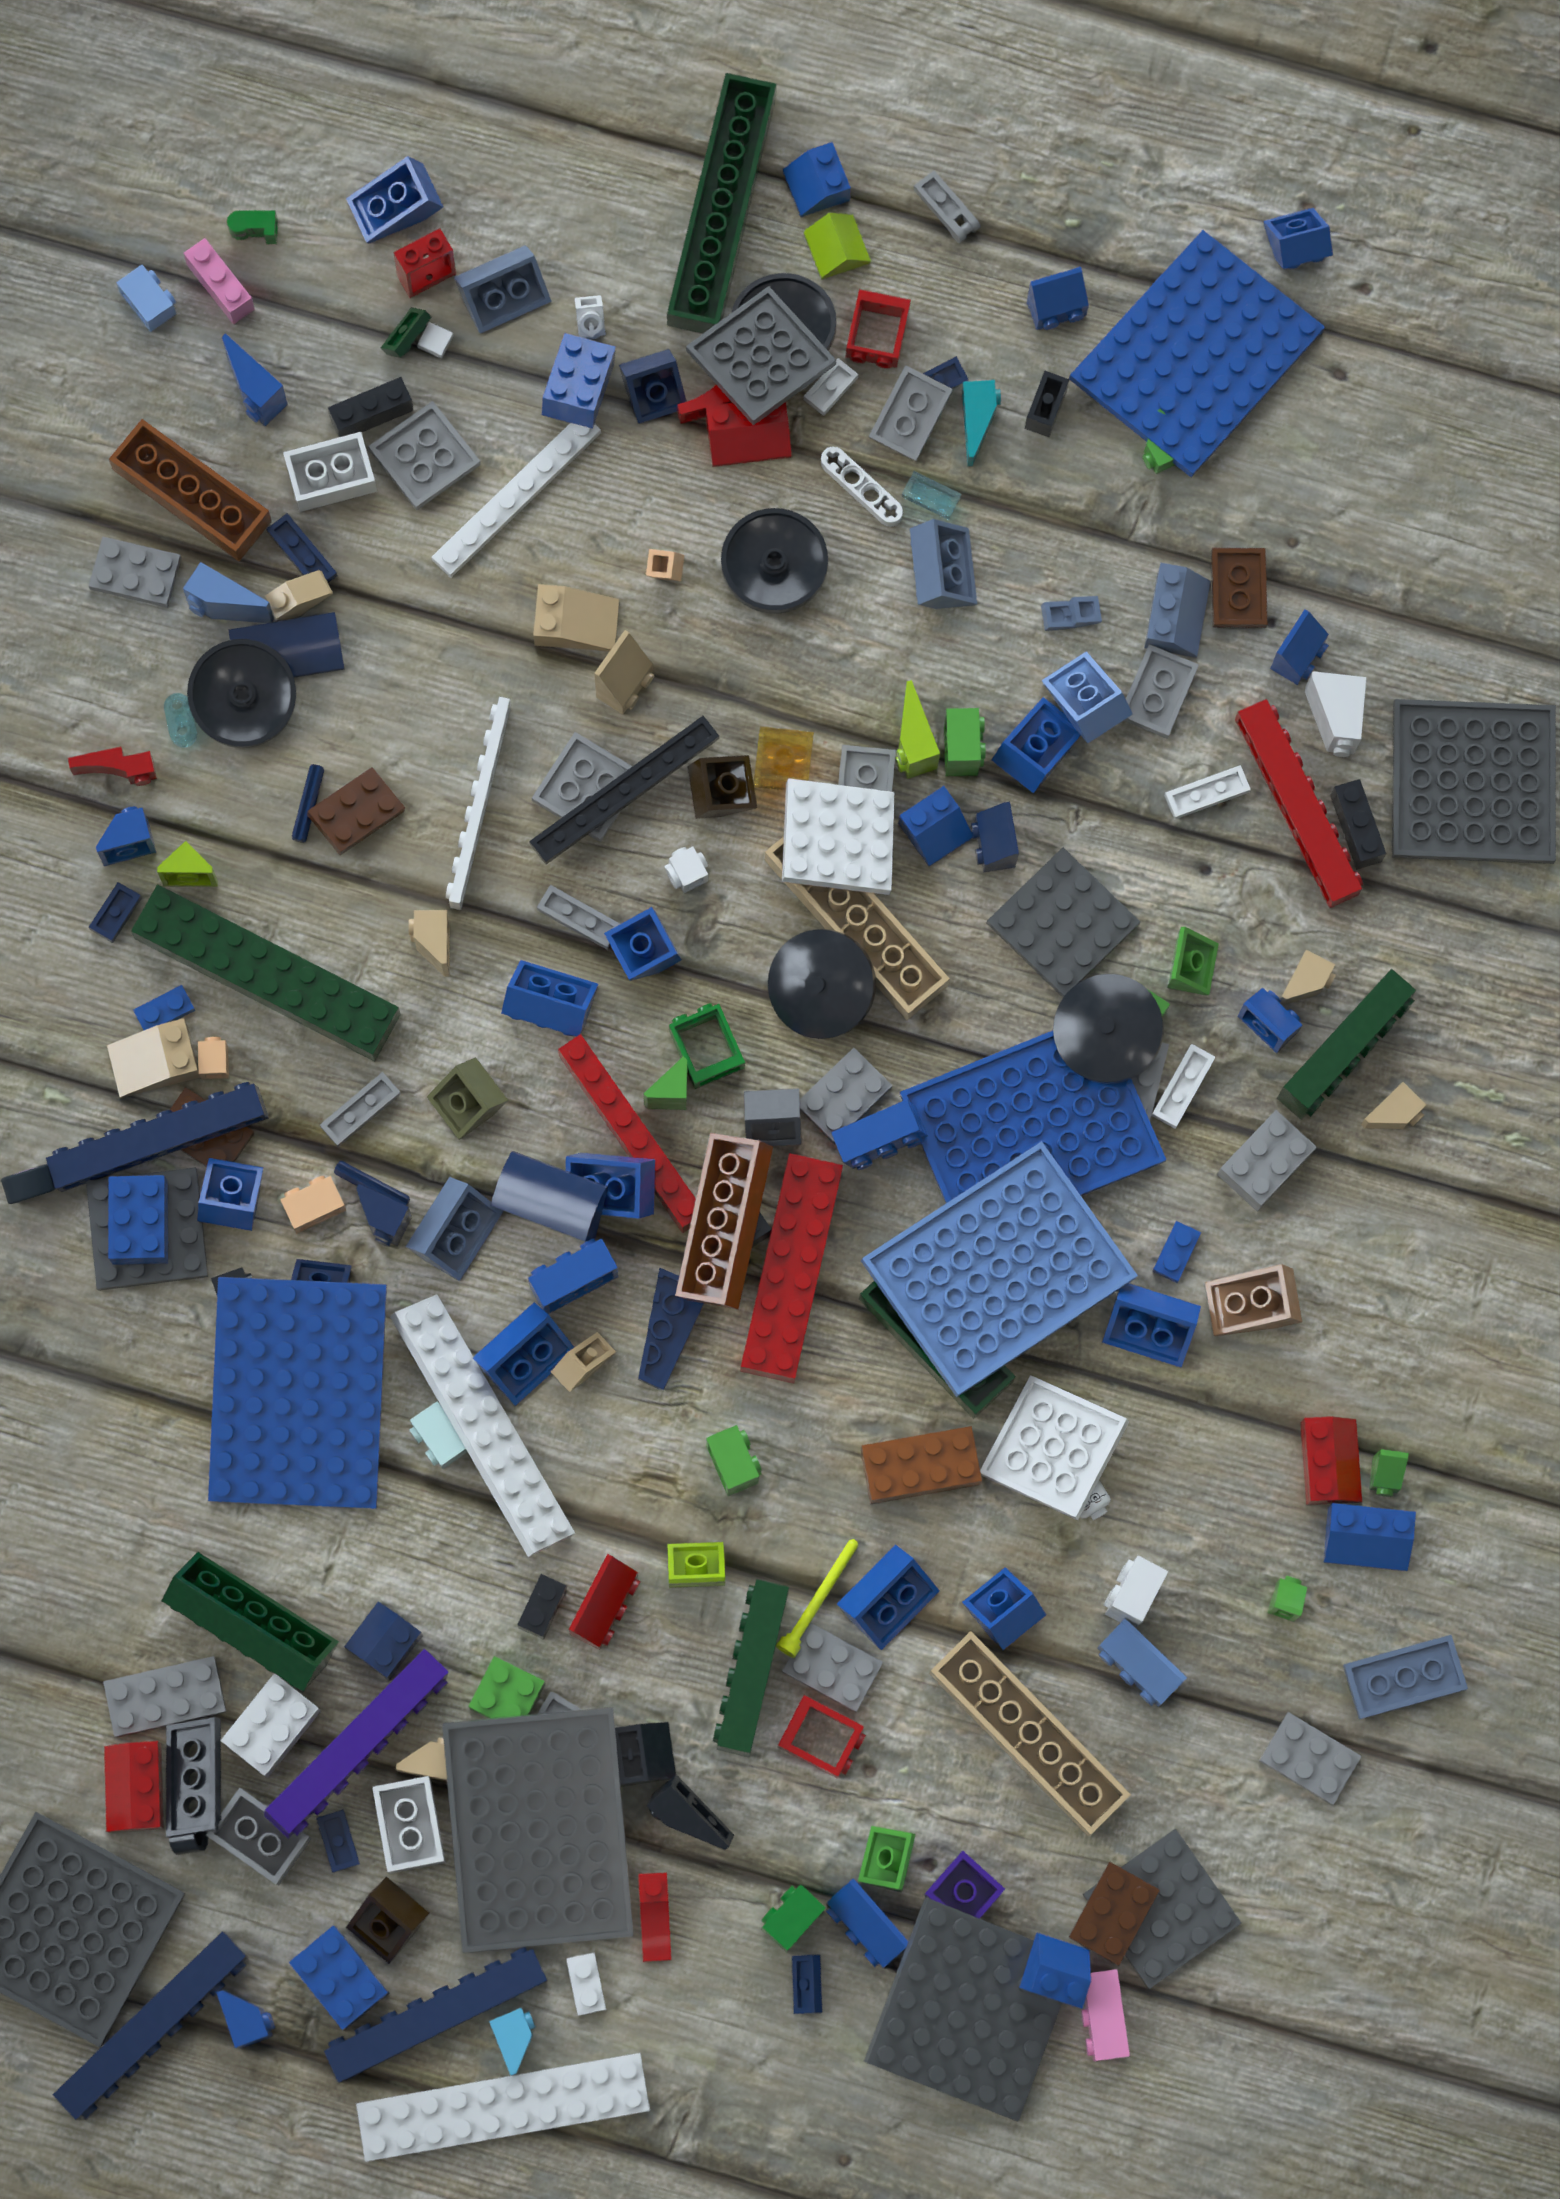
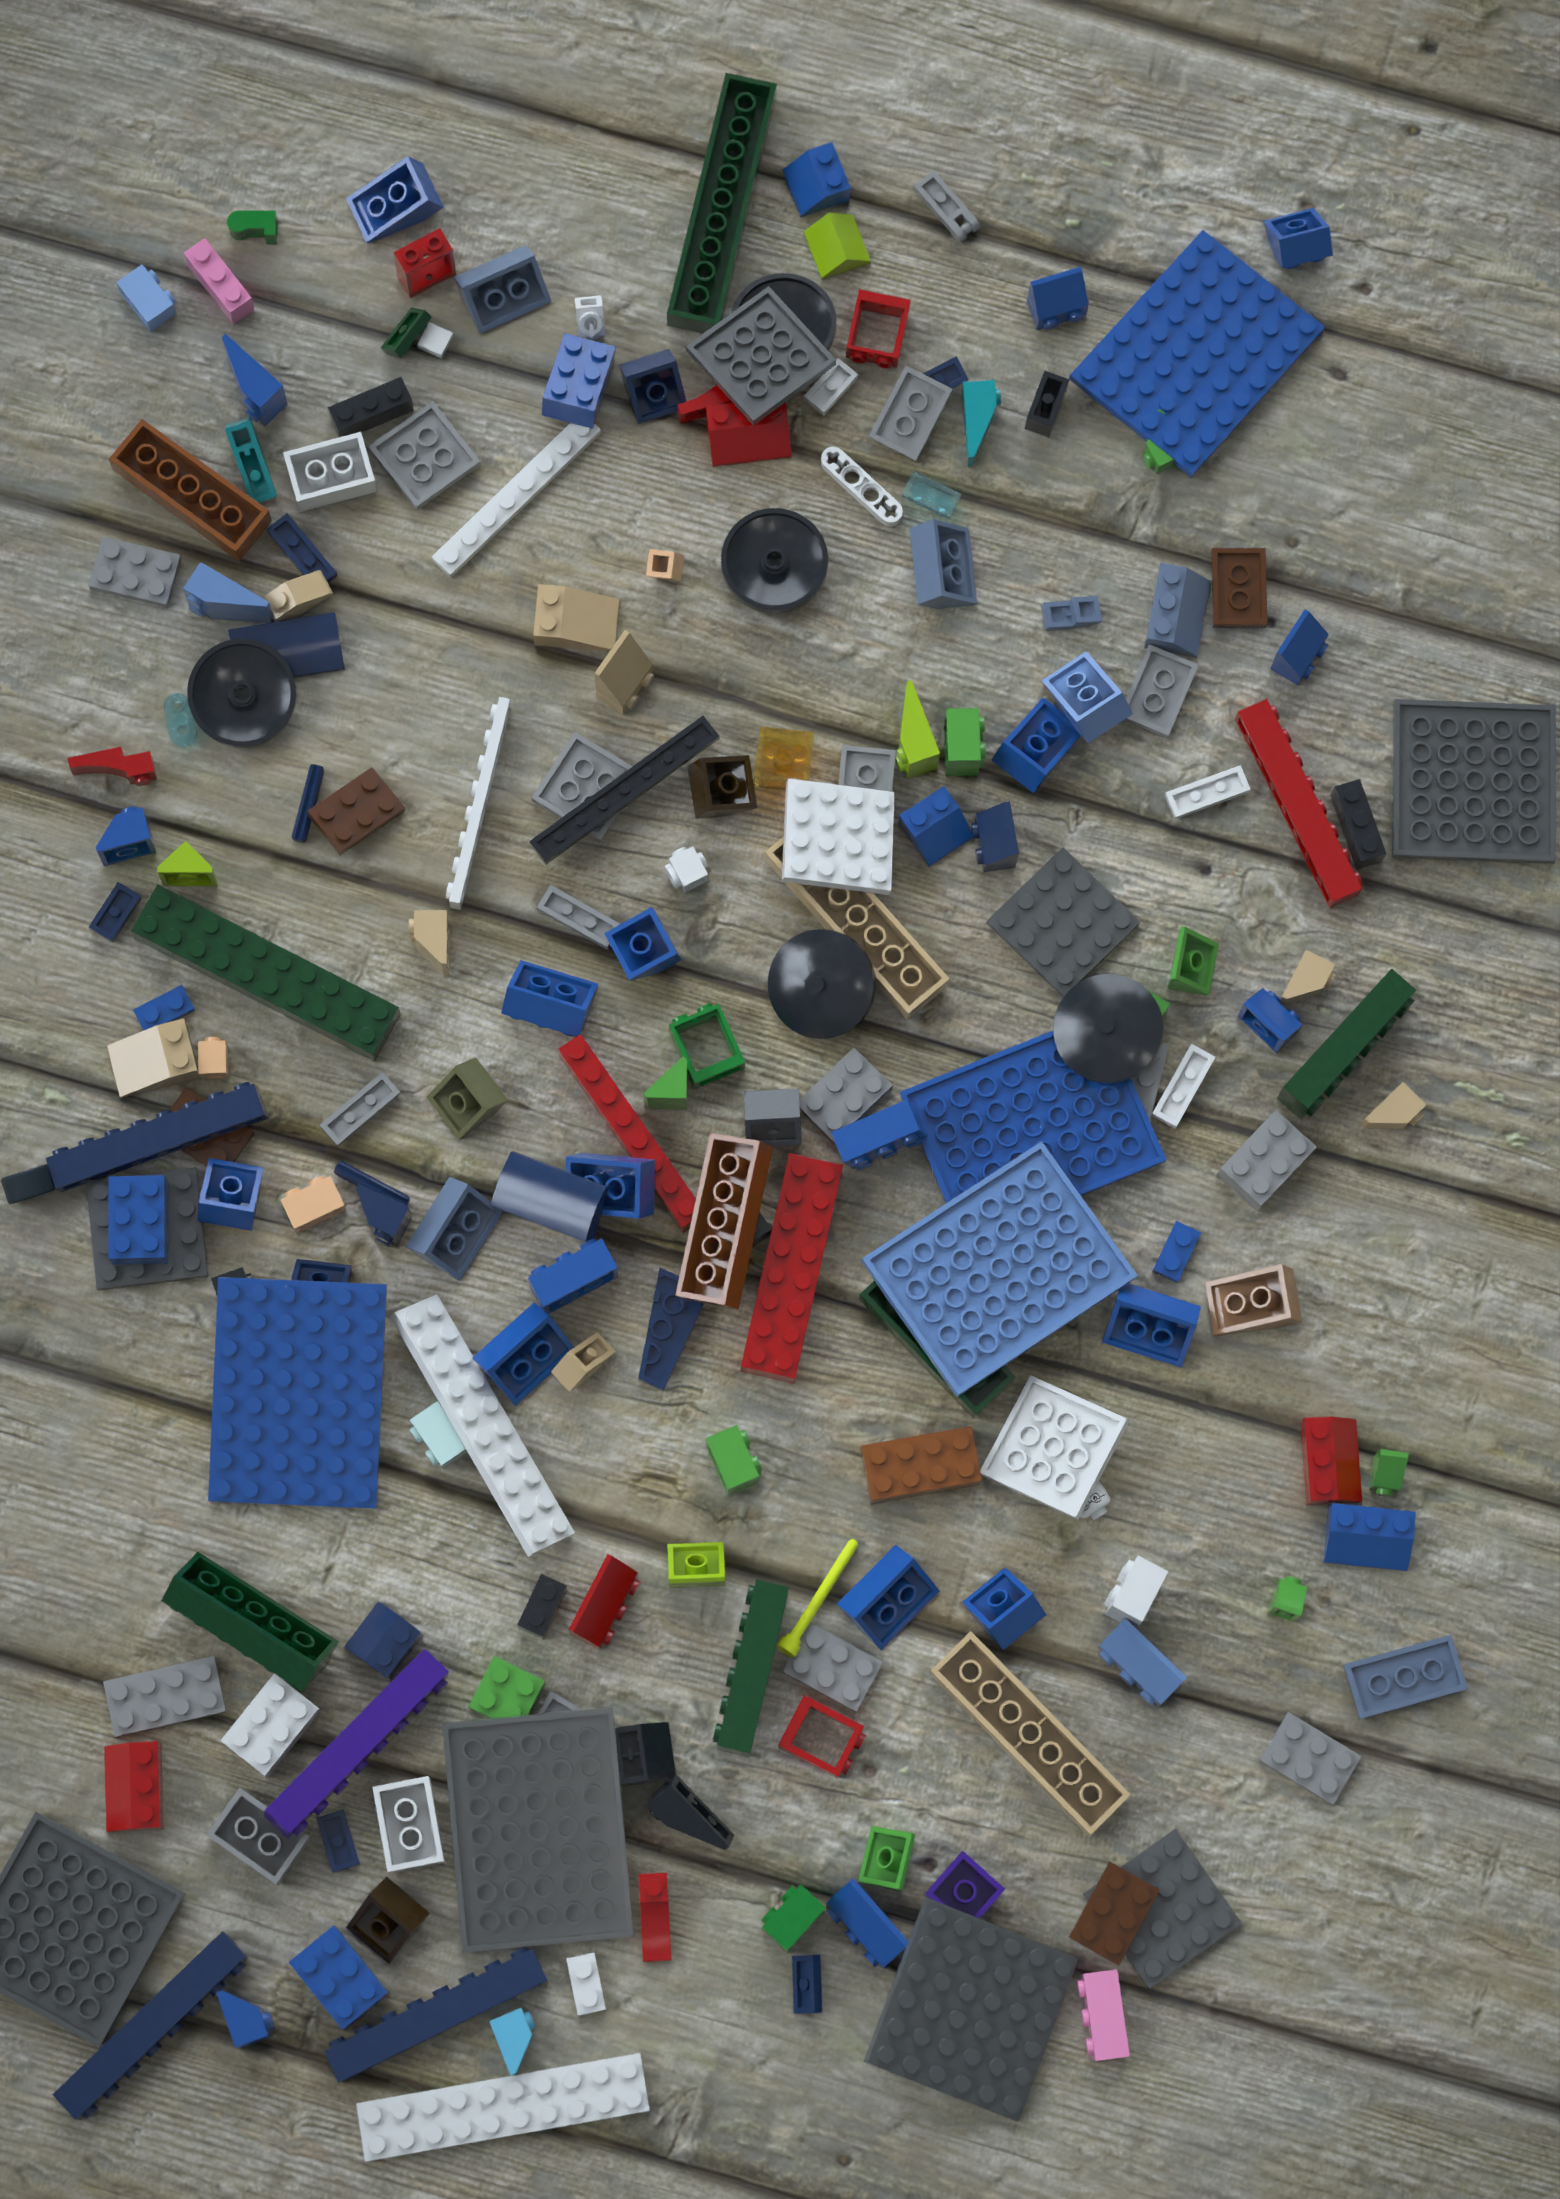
(186, 1829): black hinge -> none
(250, 459): none -> teal slope
(426, 1761): tan slope -> none
(1058, 1971): blue slope -> none
(1337, 709): white slope -> none

